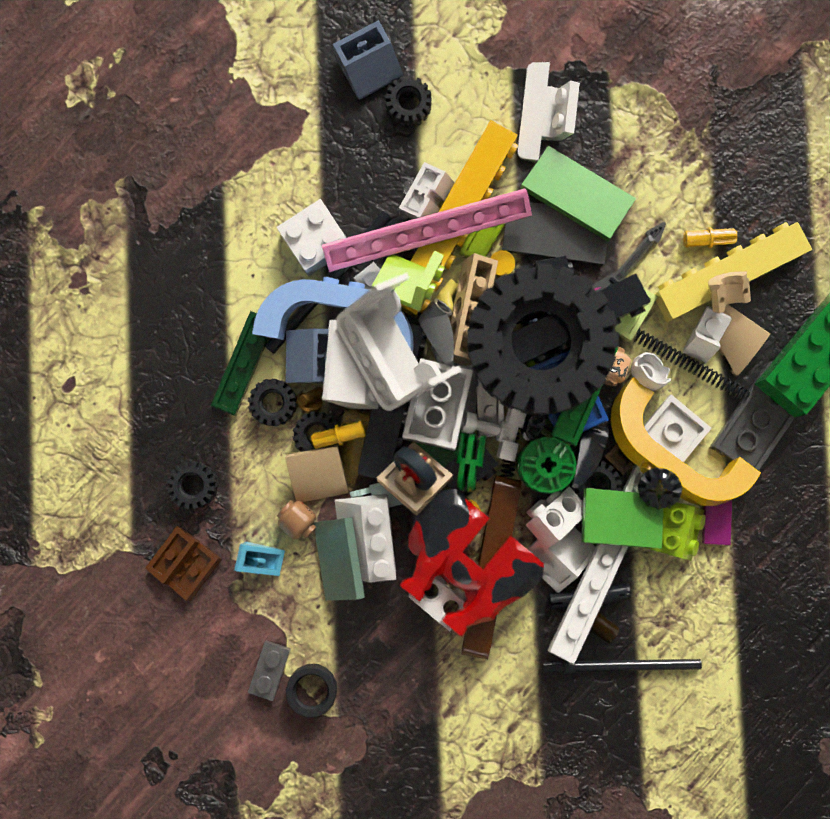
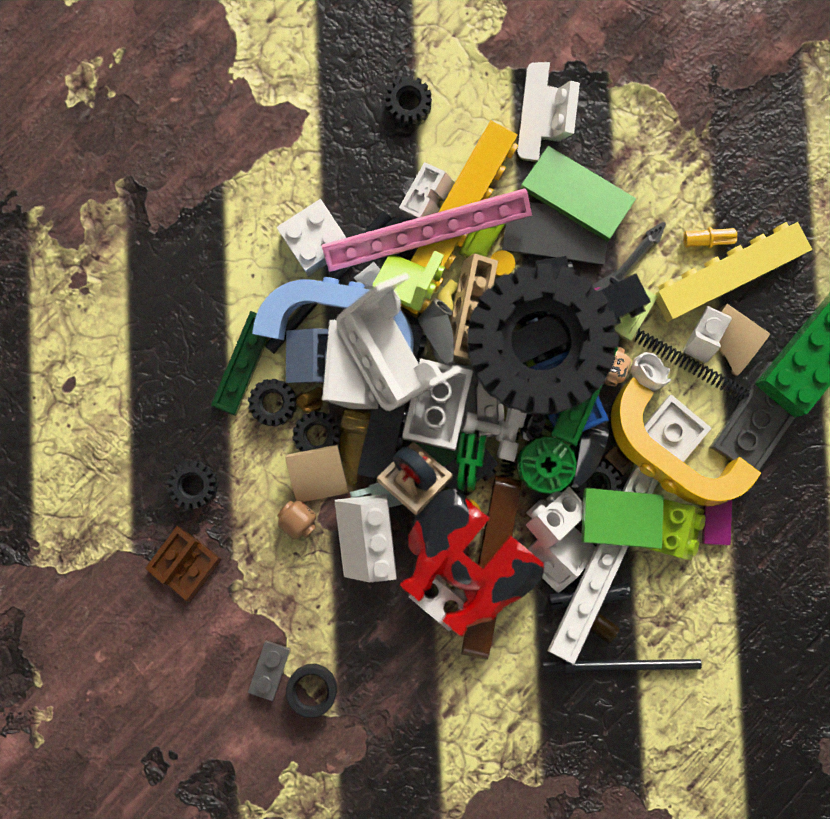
(259, 559): medium azure slope -> none
(338, 435): yellow axle -> none
(339, 559): sand green tile -> none
(368, 60): sand blue slope -> none
(668, 480): black gear -> none
(729, 289): tan piece -> none

